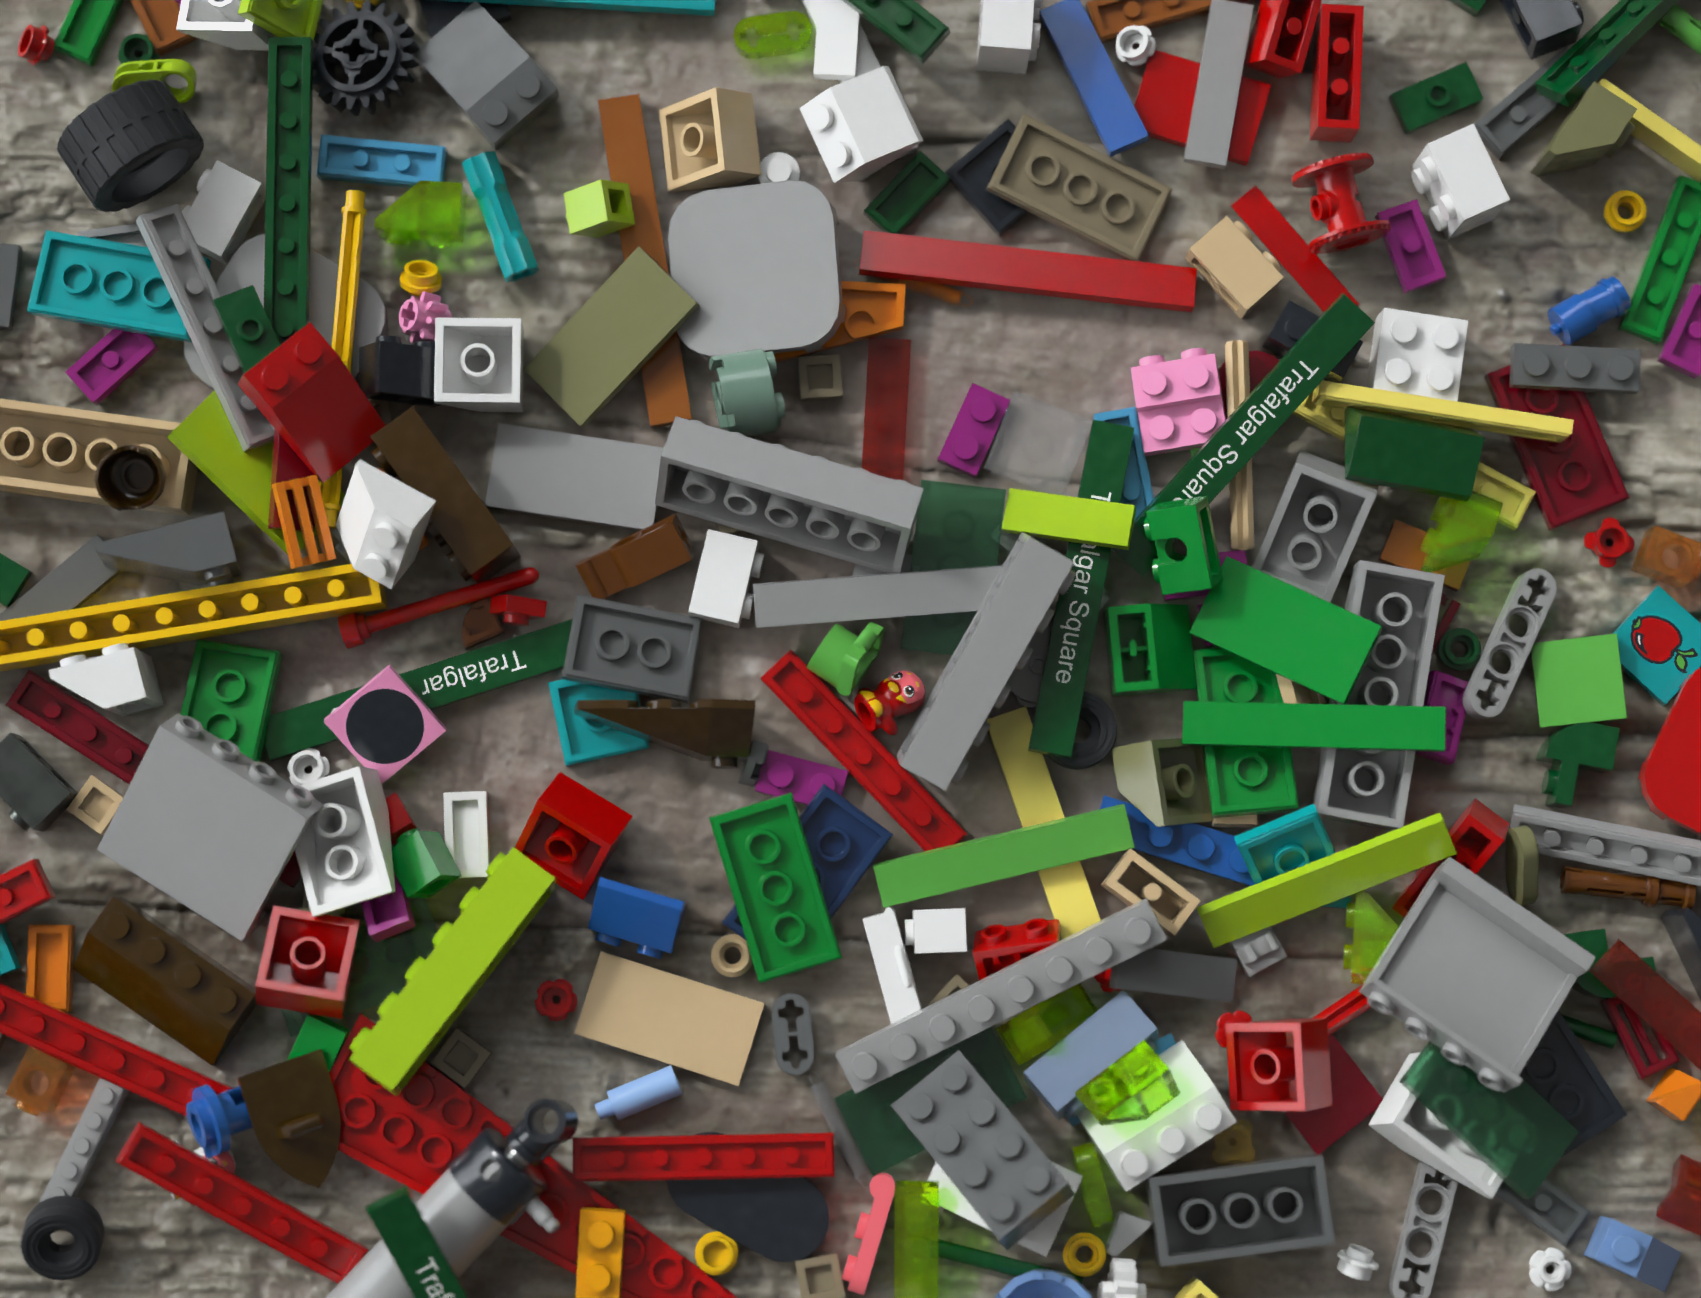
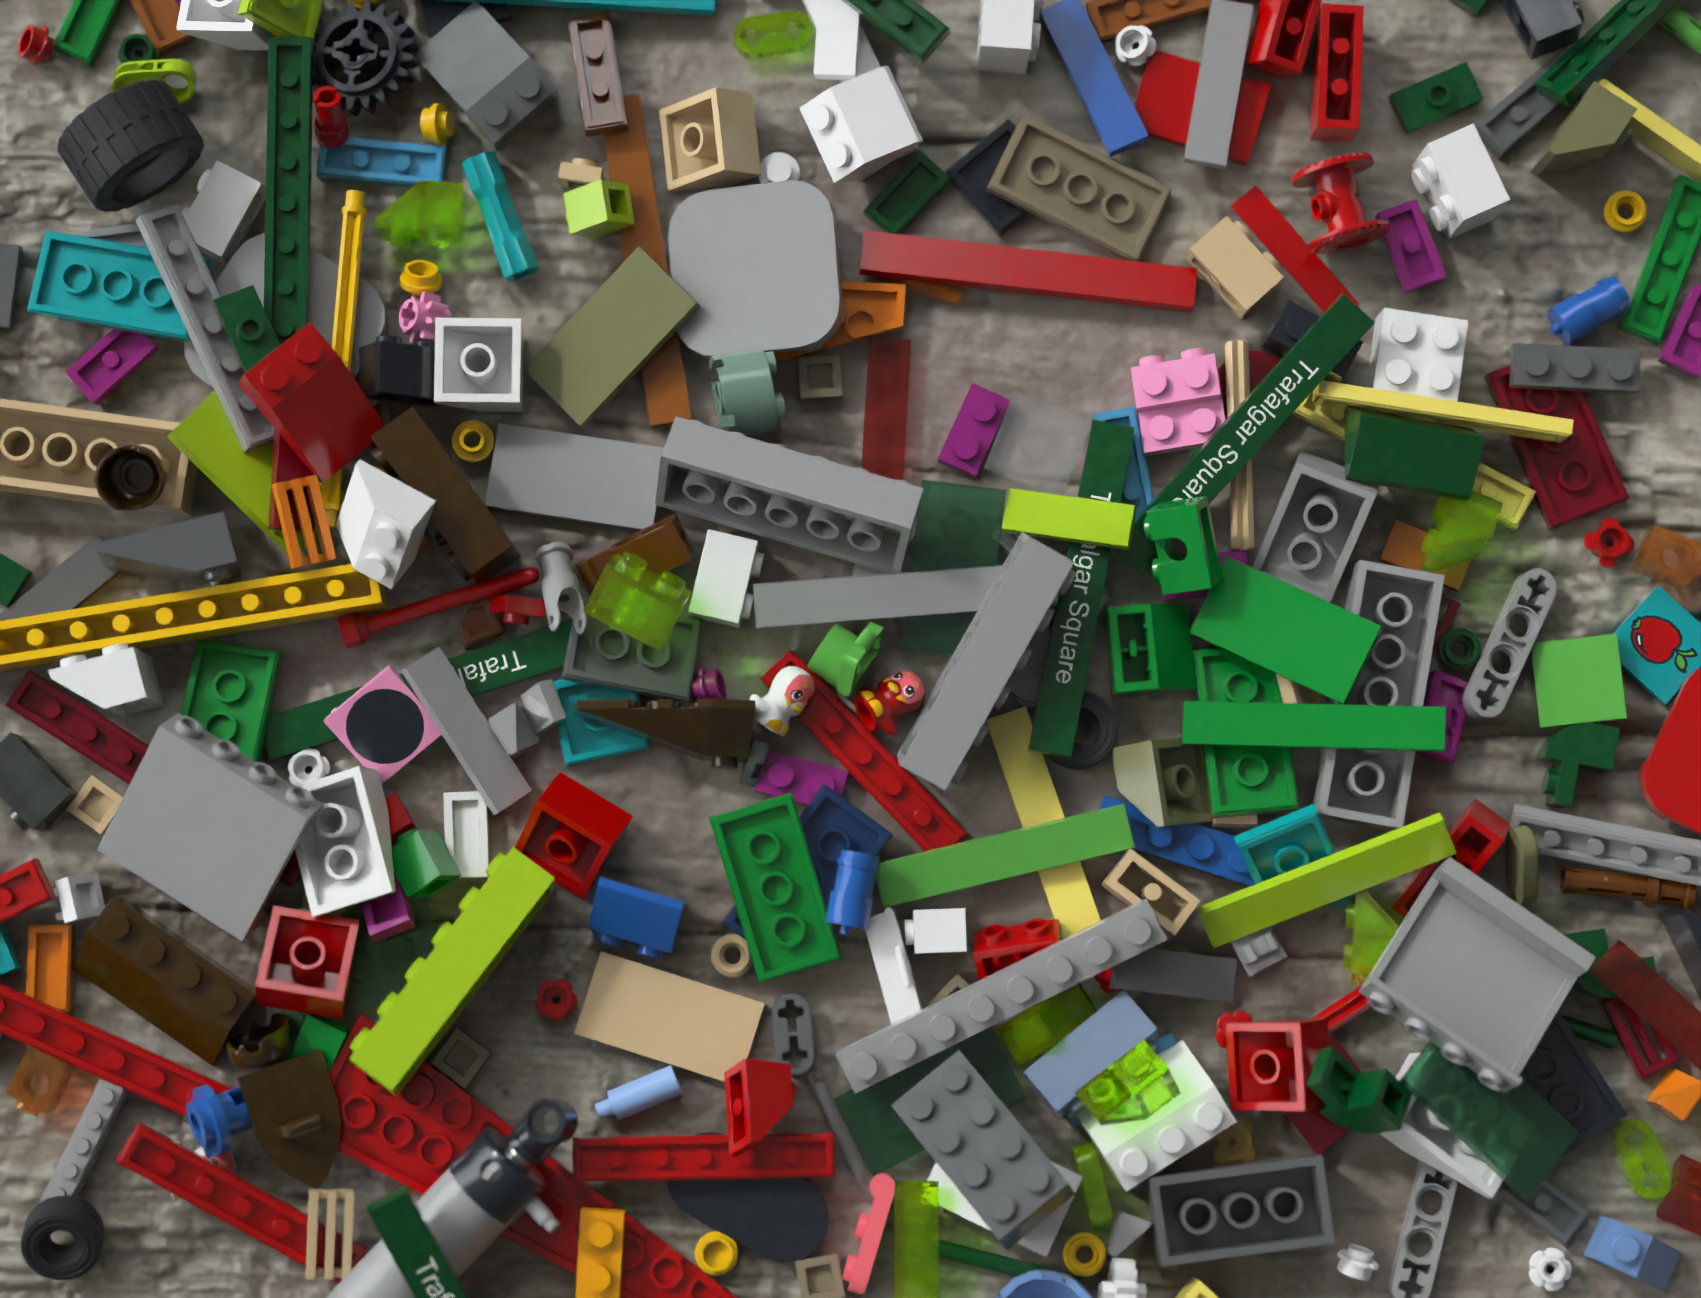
(79, 897): none -> white tile
(262, 1045): none -> dark brown hair
(329, 1270): none -> tan tile
(330, 123): none -> red pin
(437, 124): none -> yellow plate
(466, 730): none -> light grey tile
(479, 452): none -> yellow plate
(514, 730): none -> light grey slope
(543, 706): none -> light grey tile
(560, 585): none -> light grey piece
(579, 173): none -> tan plate
(597, 74): none -> tile
(638, 599): none -> clear neon green brick
(709, 684): none -> magenta plate
(756, 1100): none -> red slope
(786, 698): none -> white animal
(853, 890): none -> blue piece
(1356, 1100): none -> dark green brick
(1650, 1155): none -> clear neon green beam

